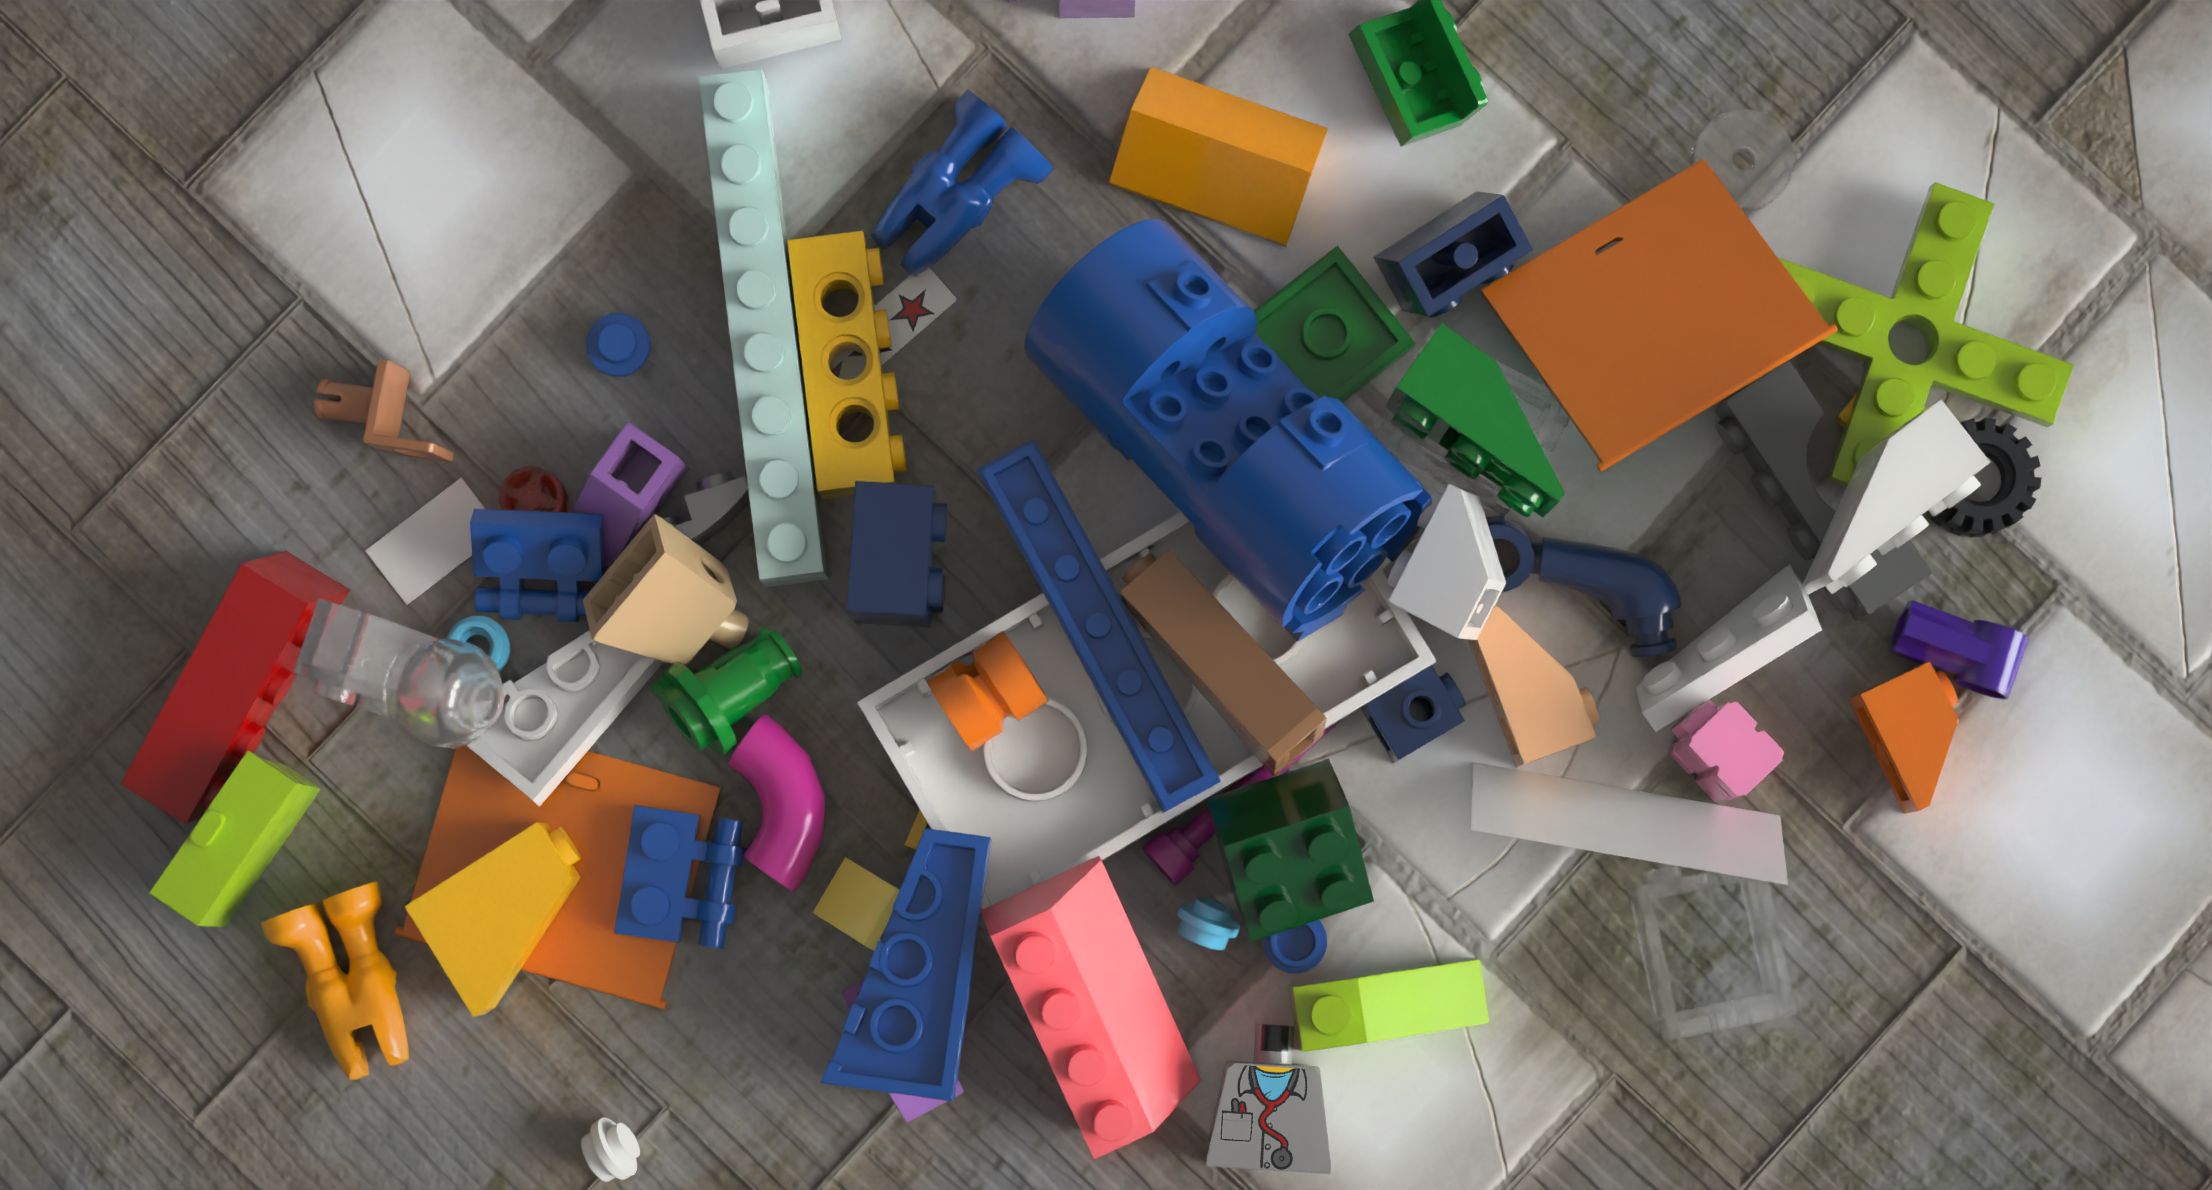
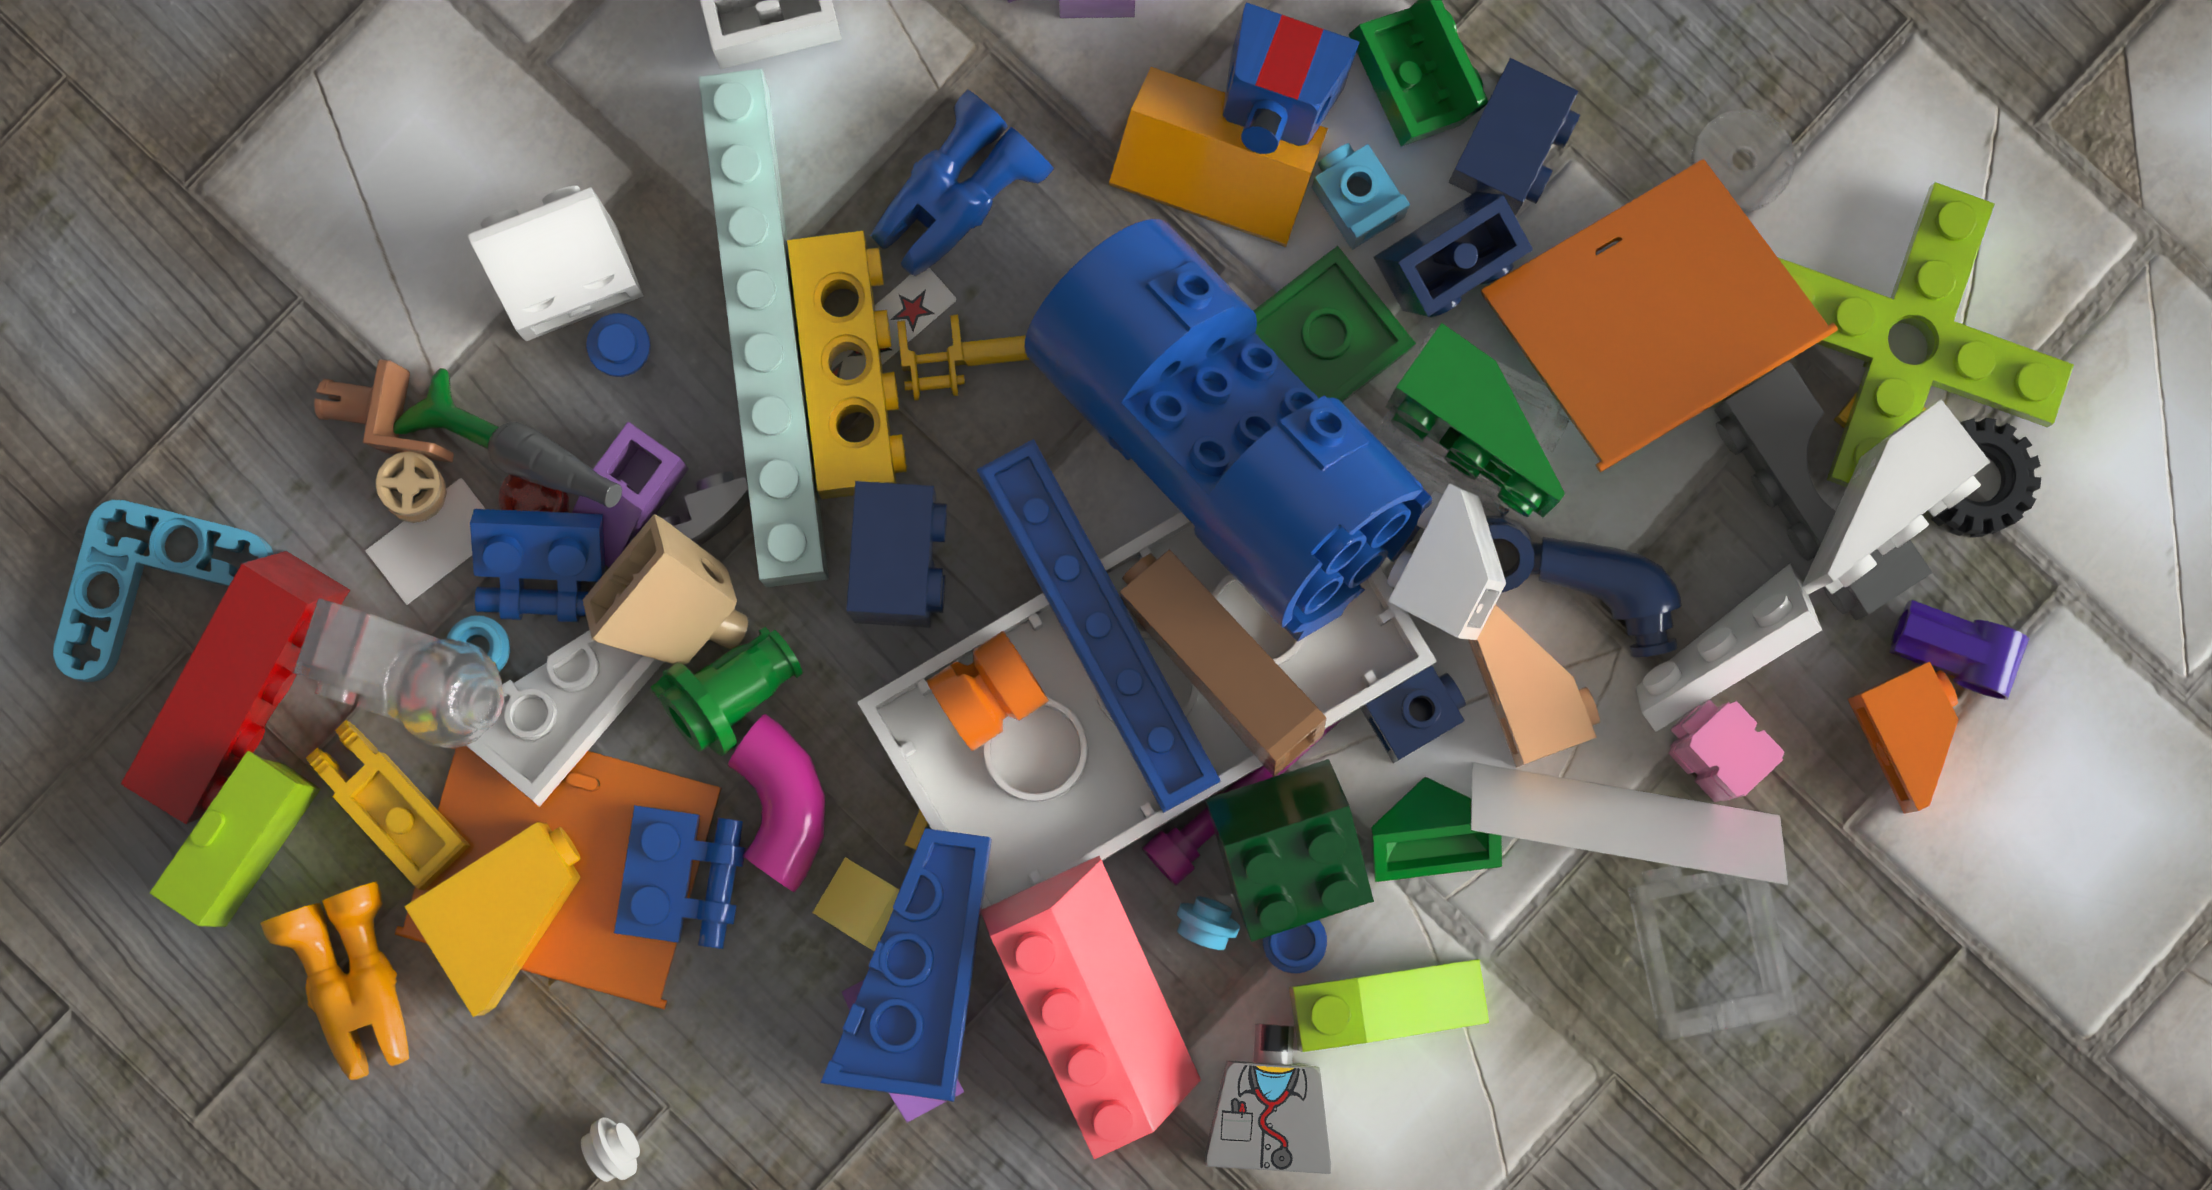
(126, 564): none -> medium azure beam
(391, 809): none -> yellow hinge
(409, 474): none -> tan wheel
(511, 446): none -> dark grey piece
(556, 261): none -> white slope
(960, 353): none -> yellow piece
(1283, 78): none -> blue torso
(1358, 216): none -> medium azure brick
(1431, 836): none -> green slope
(1515, 136): none -> dark blue piece

